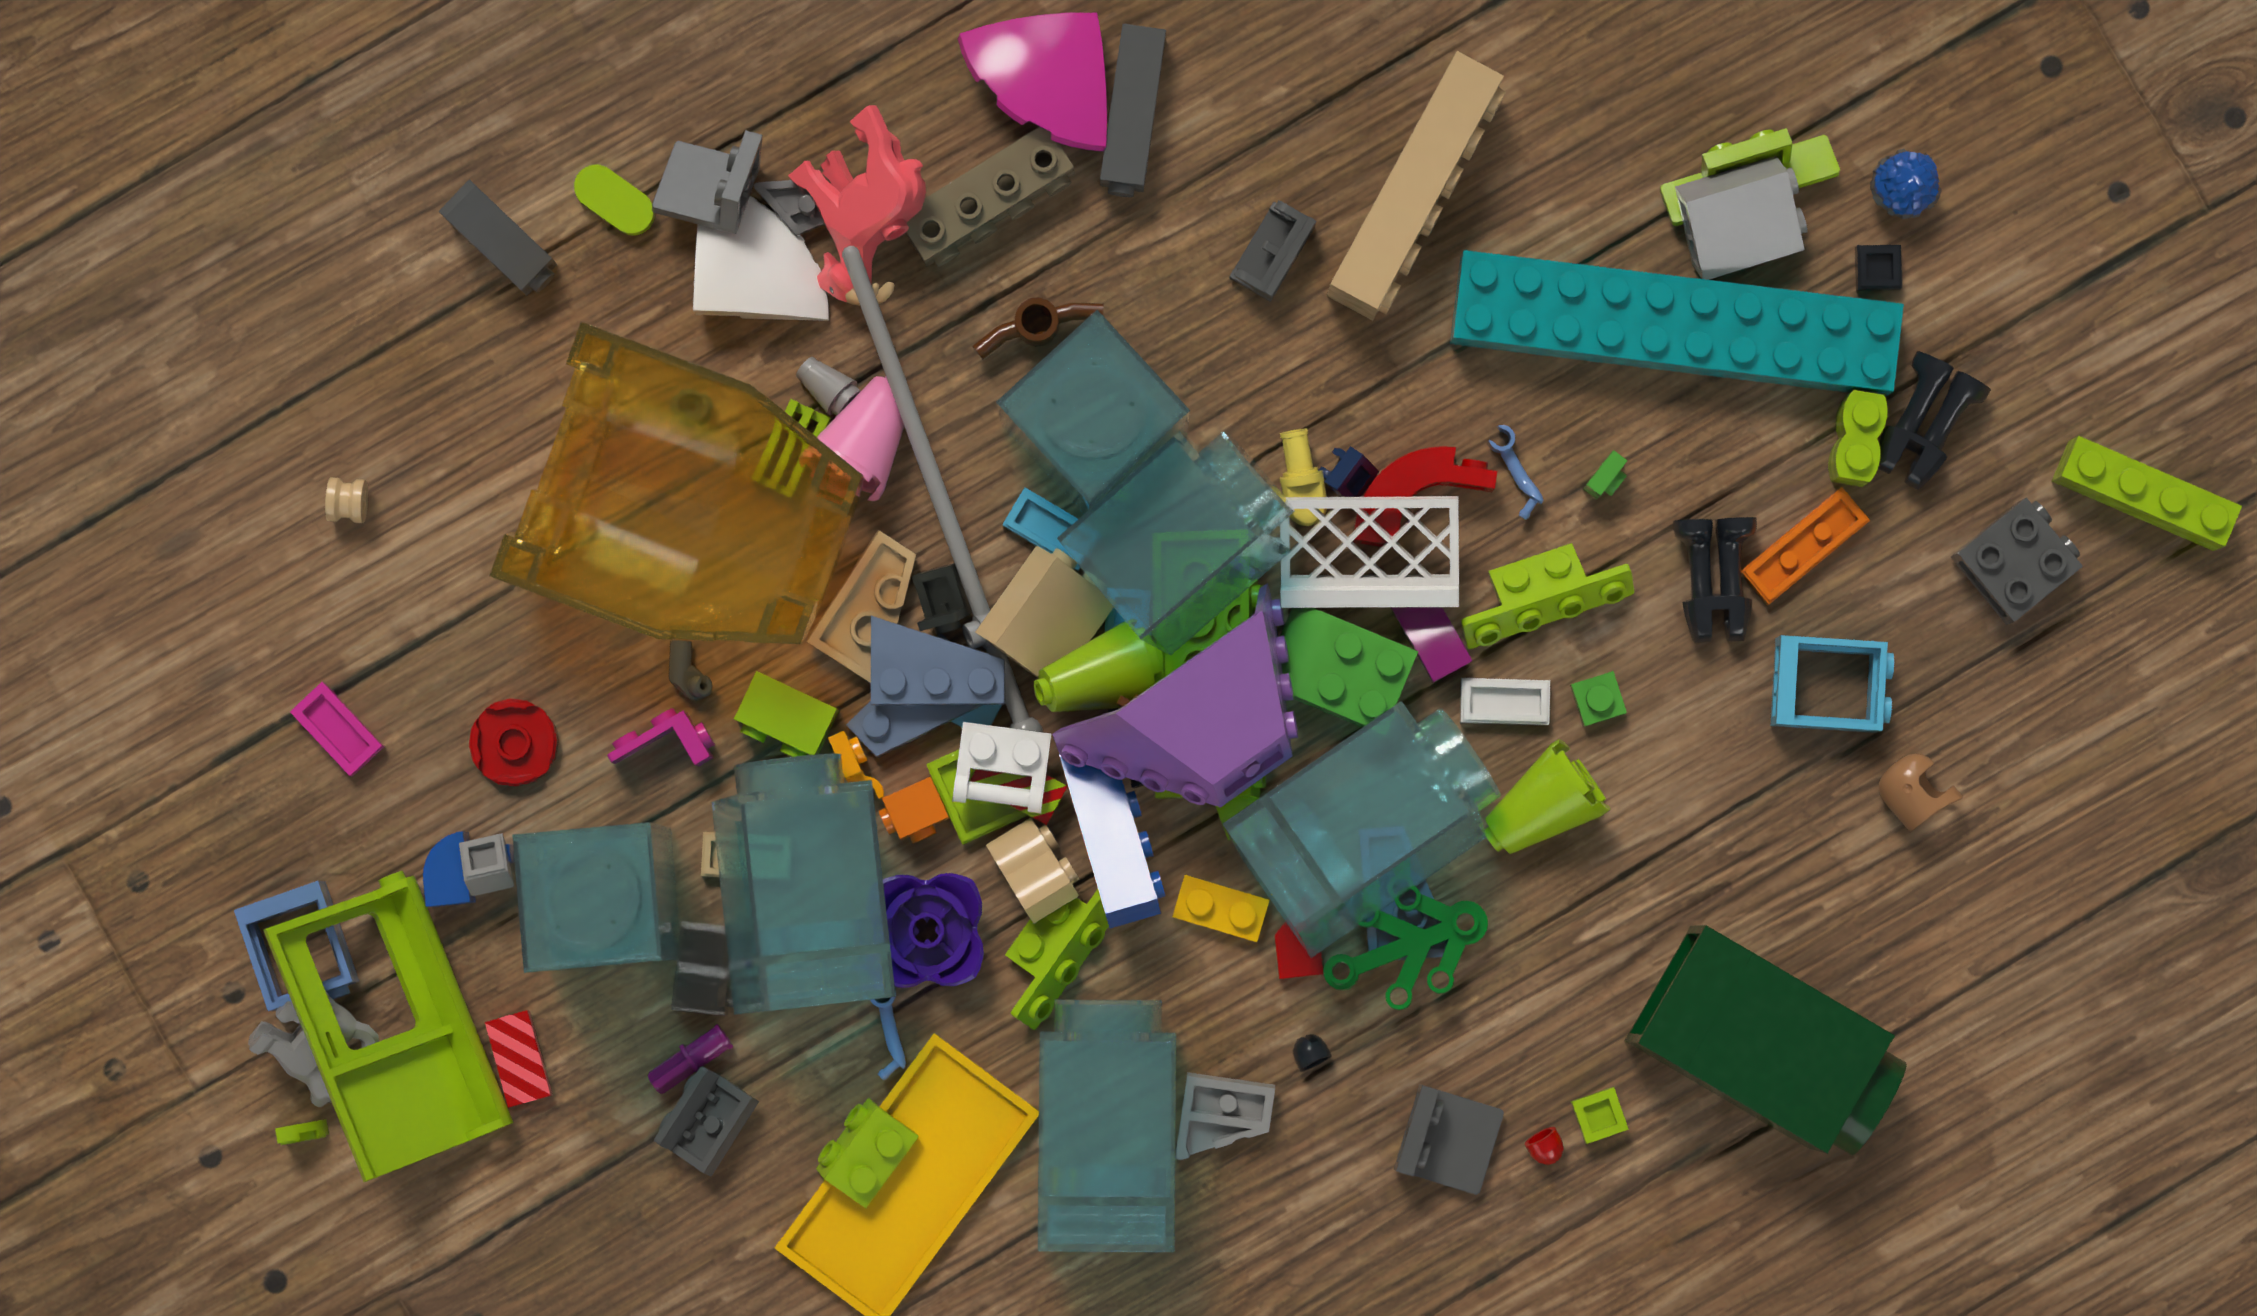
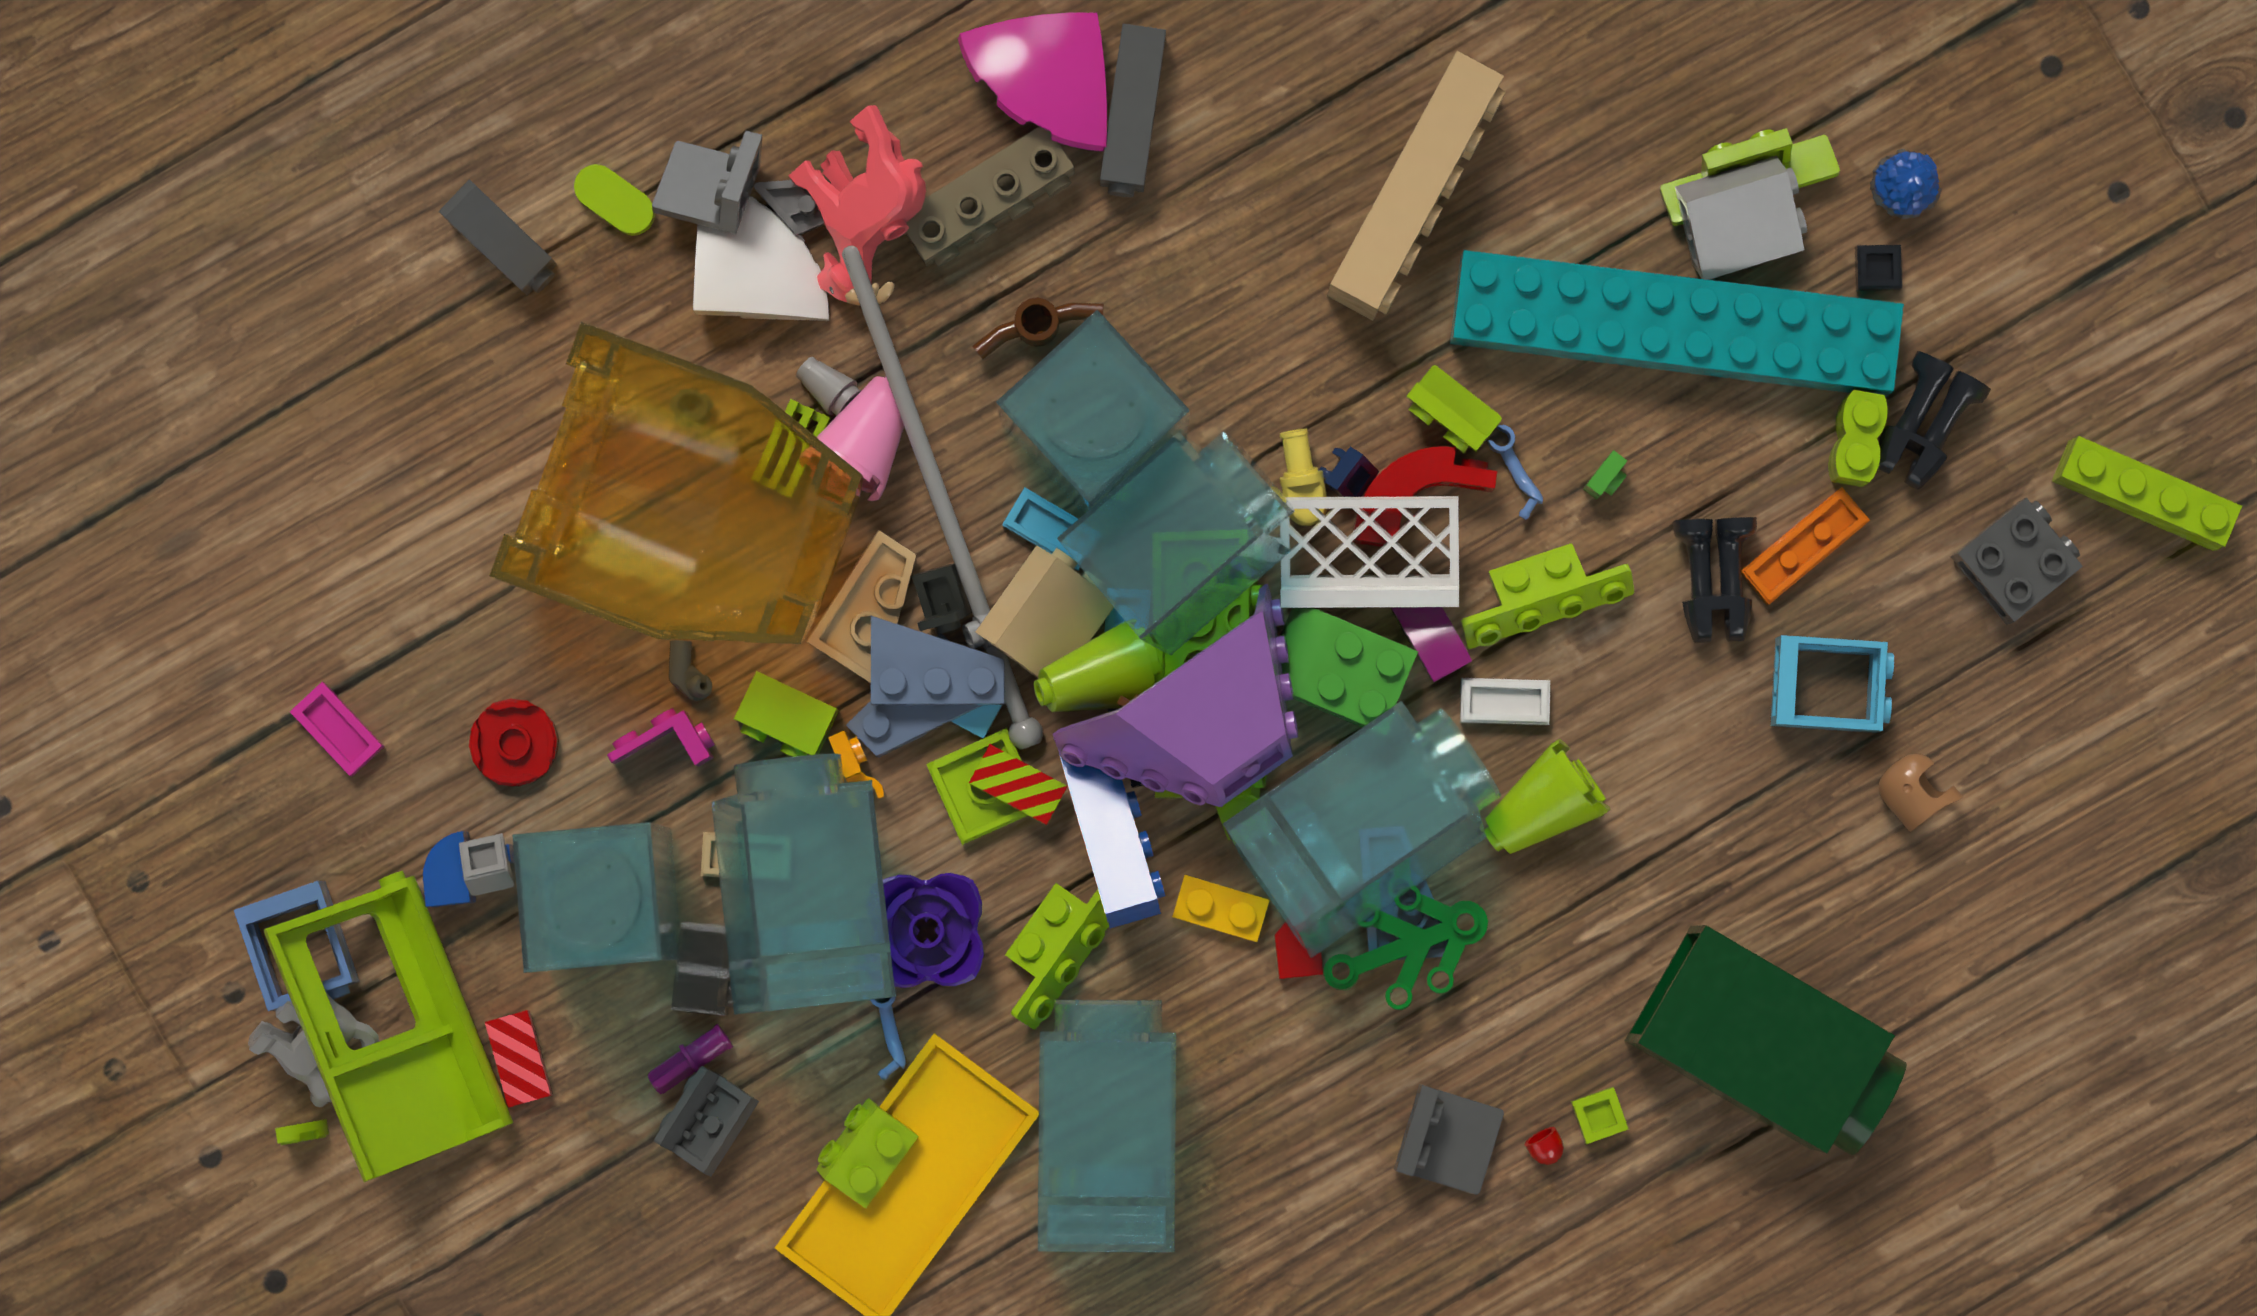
(346, 500): tan wheel -> none
(914, 811): orange brick -> none
(1002, 752): white plate -> none
(1033, 870): tan brick -> none
(1221, 1111): light grey wing -> none
(1273, 250): dark grey hinge -> none
(1310, 1052): black hinge -> none
(1454, 408): none -> lime bracket
(1598, 699): bright green plate -> none

